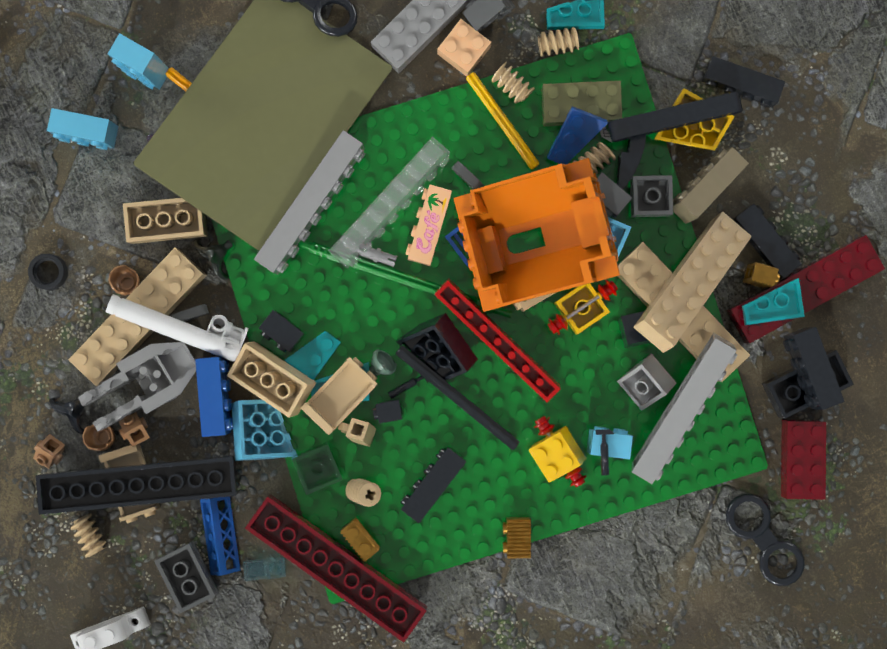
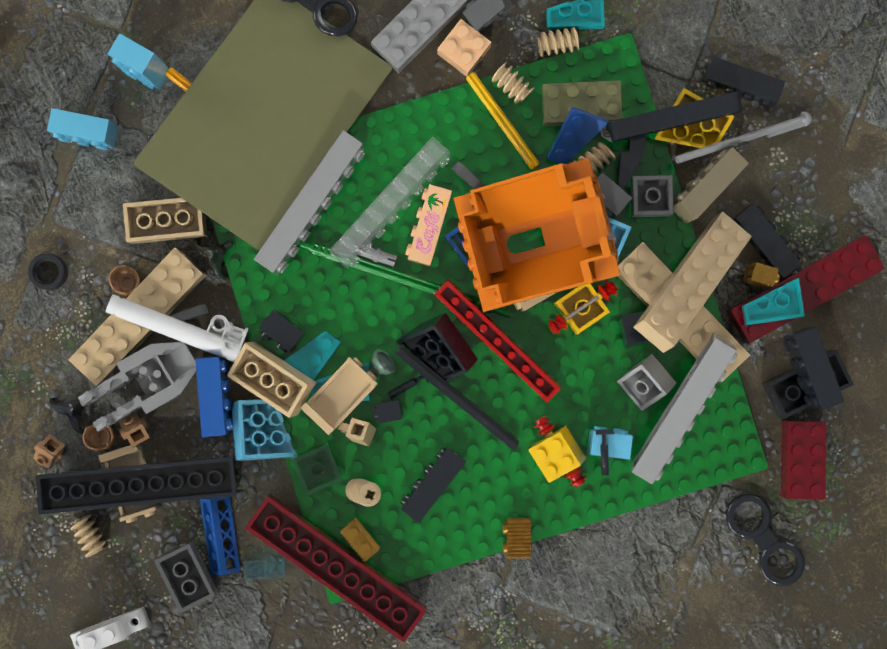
(803, 120): none -> light grey bar

